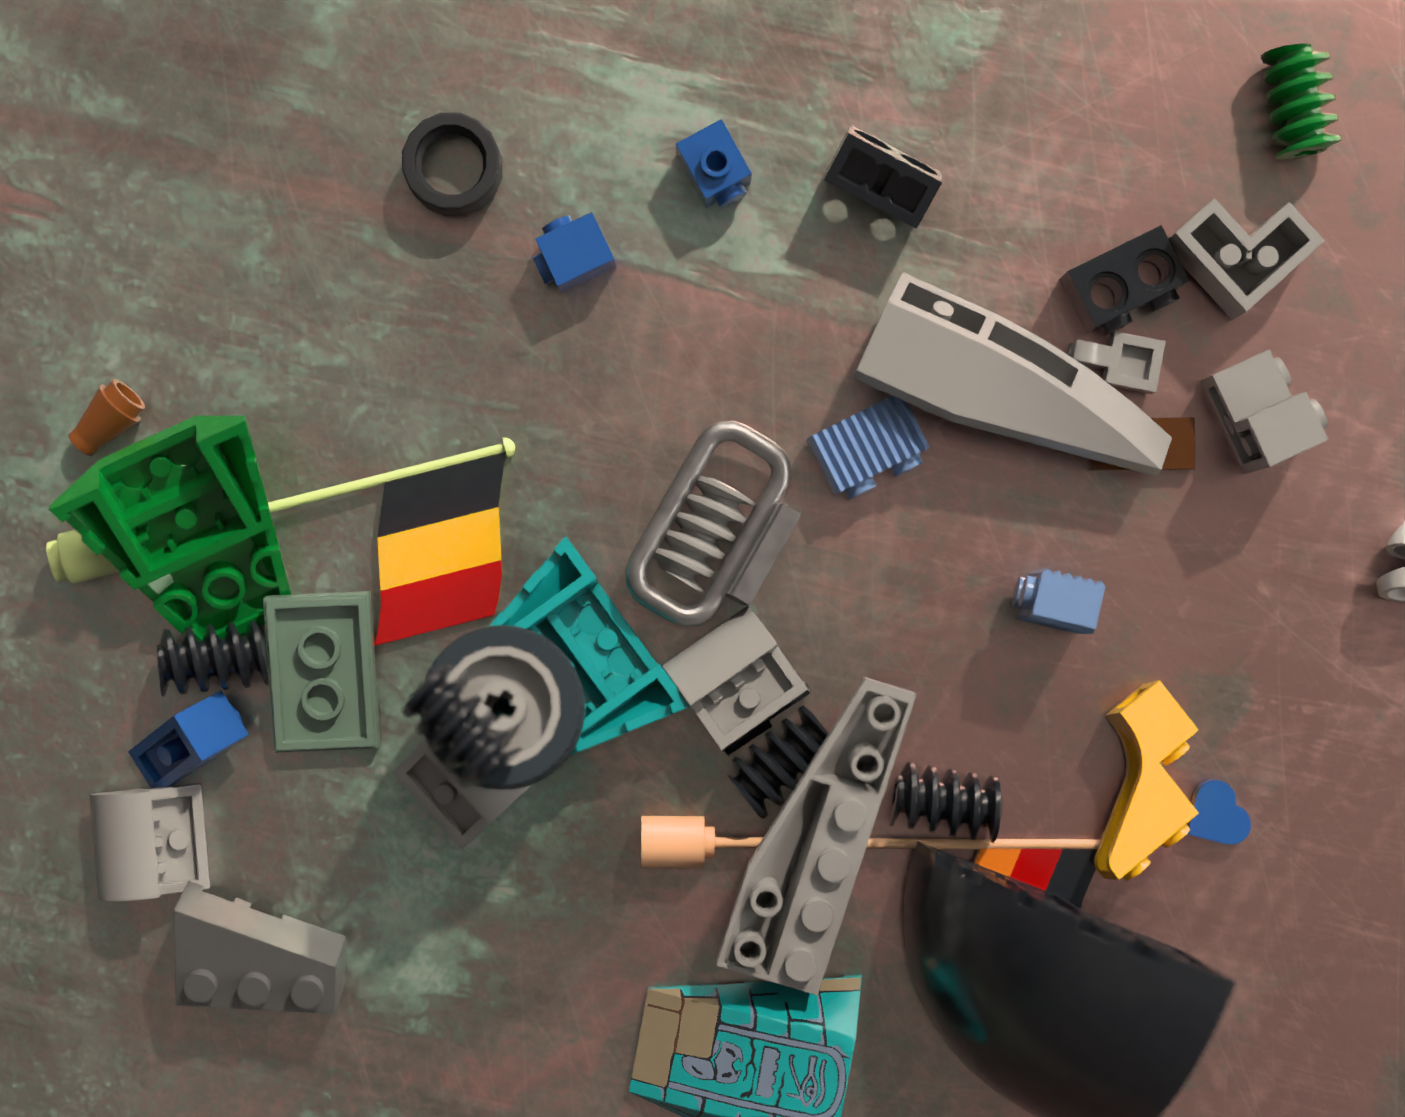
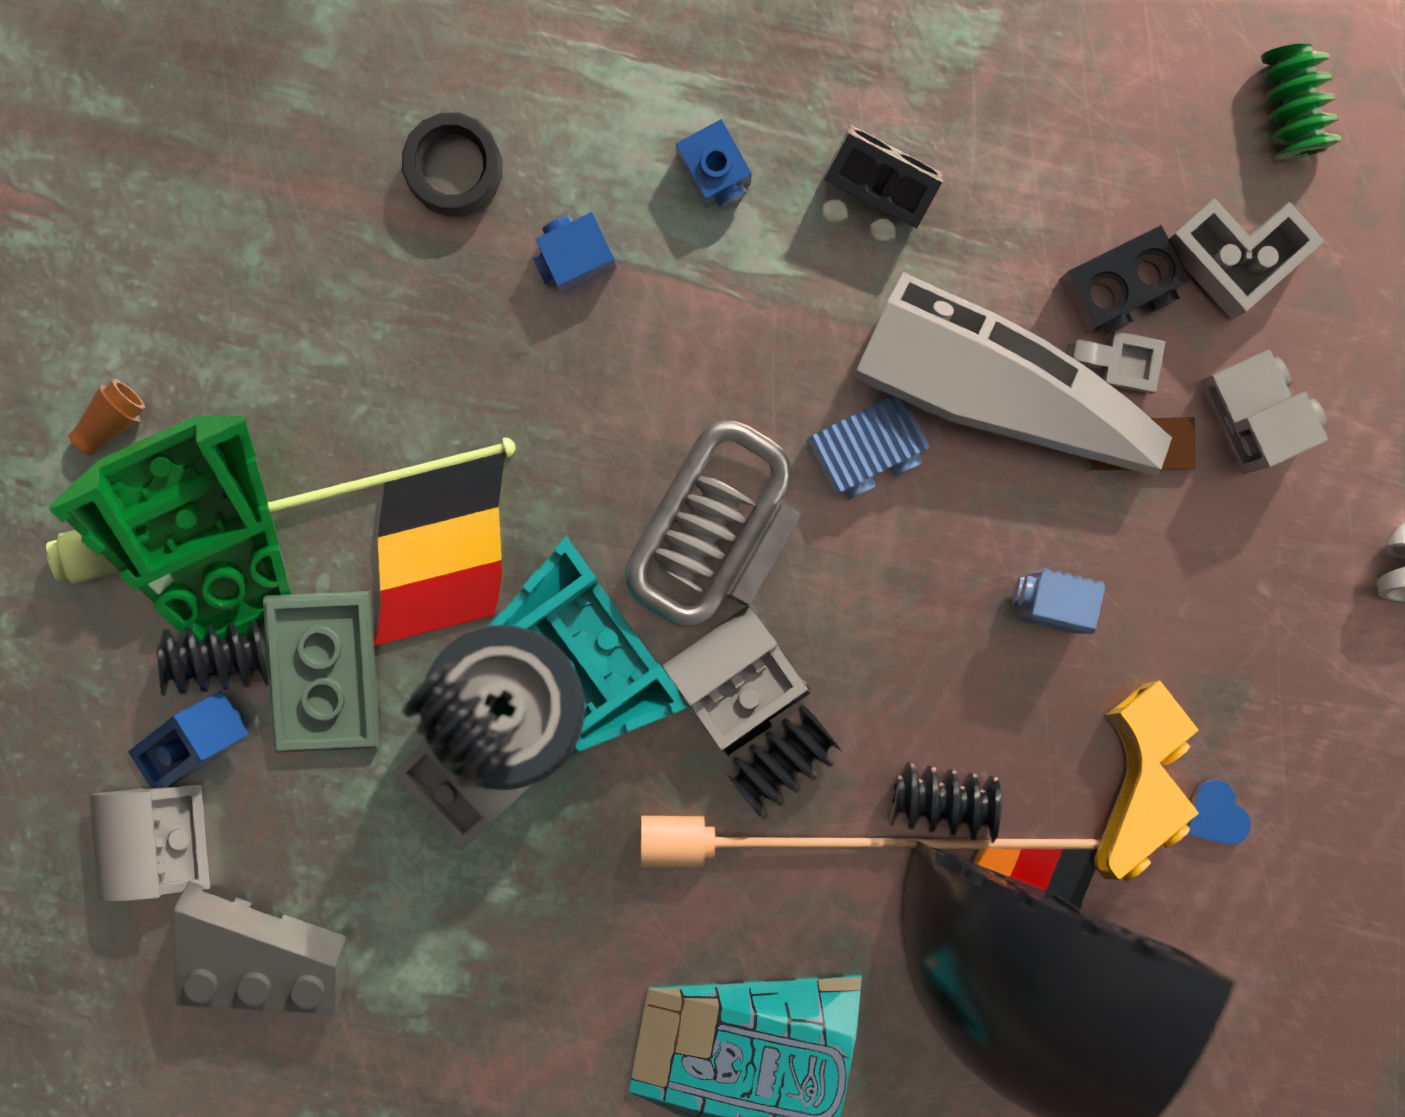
(813, 850): light grey wedge -> none

